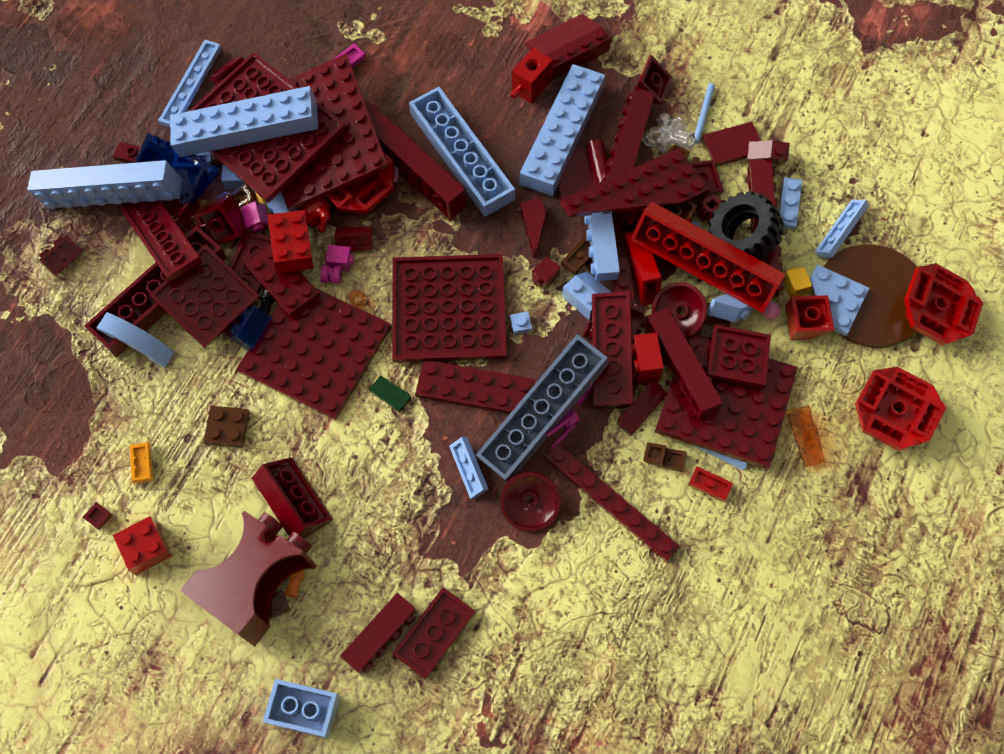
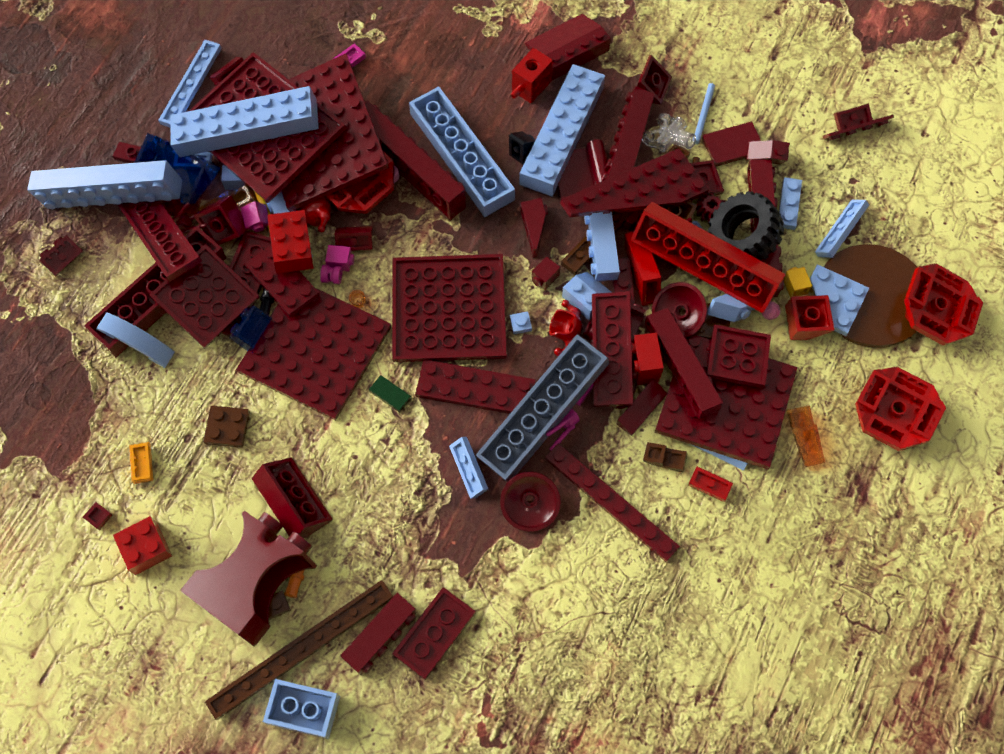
(298, 650): none -> reddish brown plate
(520, 146): none -> black slope
(565, 324): none -> red piece
(855, 118): none -> dark red bracket

